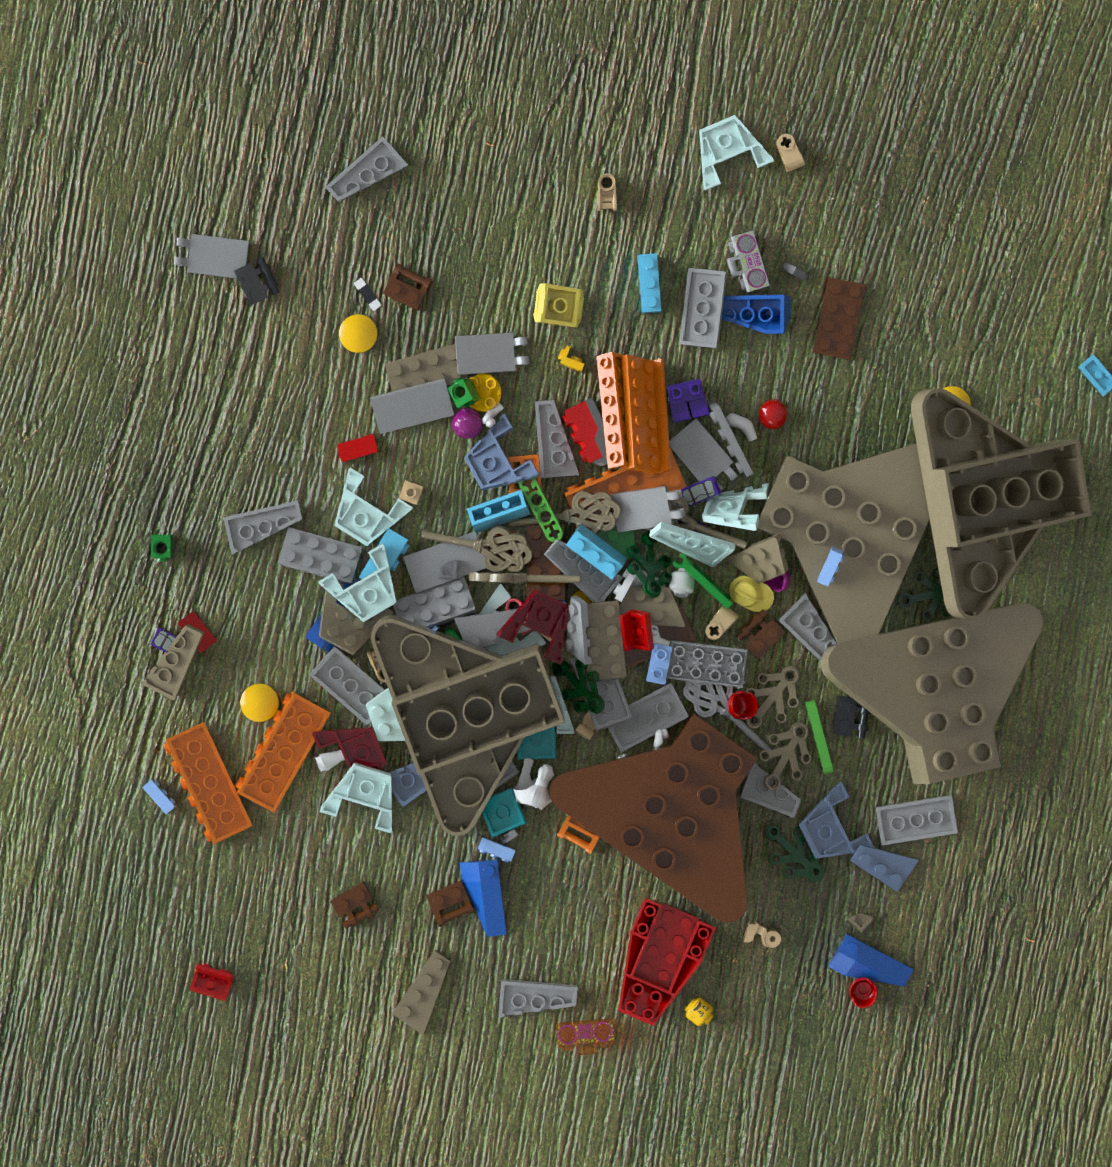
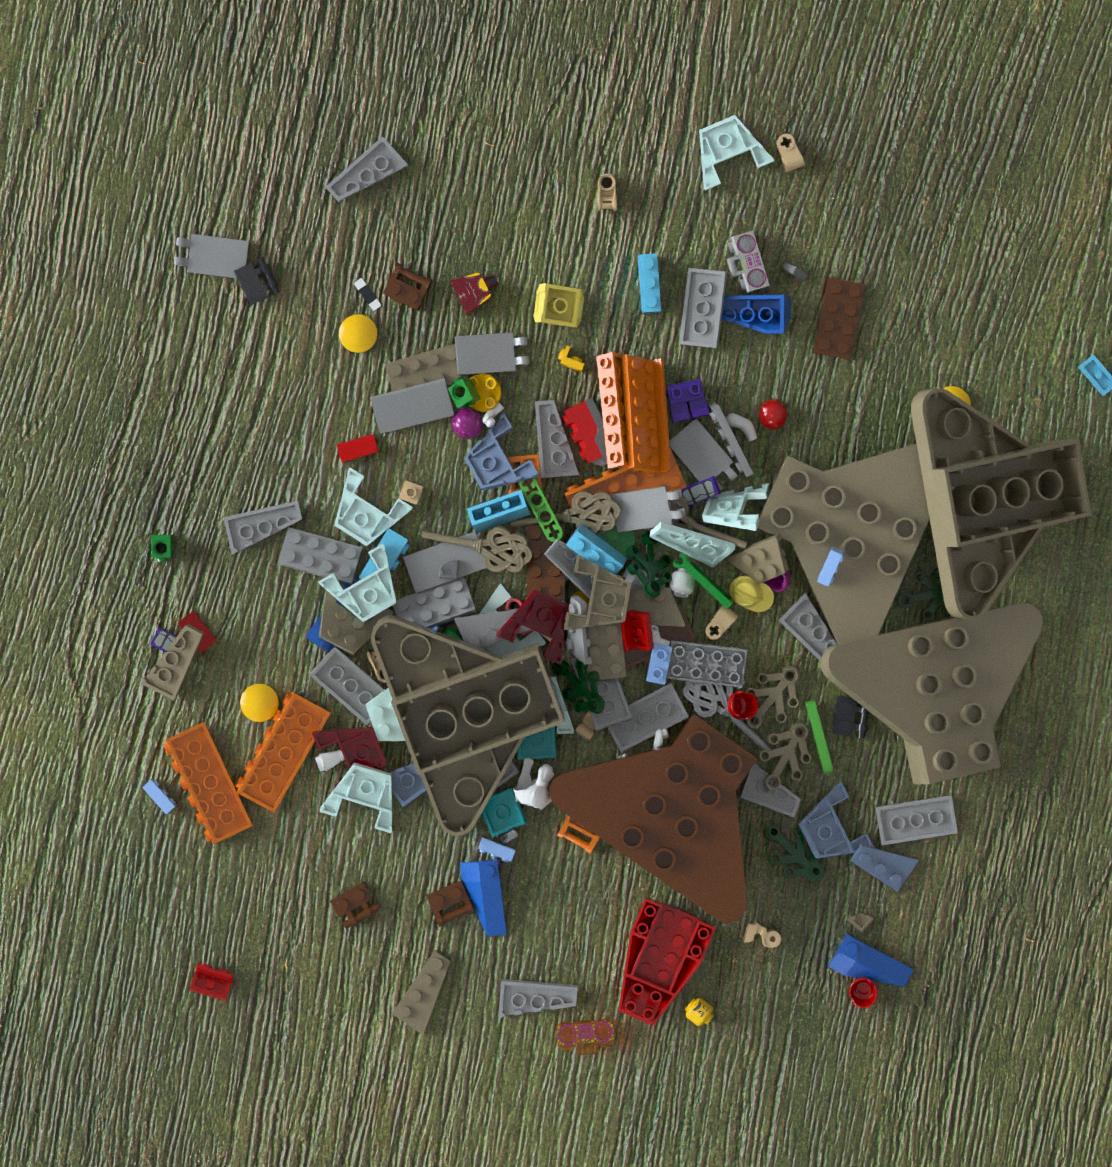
(473, 290): none -> dark red torso
(522, 578): dark tan piece -> none
(607, 598): none -> dark tan wing
(764, 638): reddish brown plate -> none

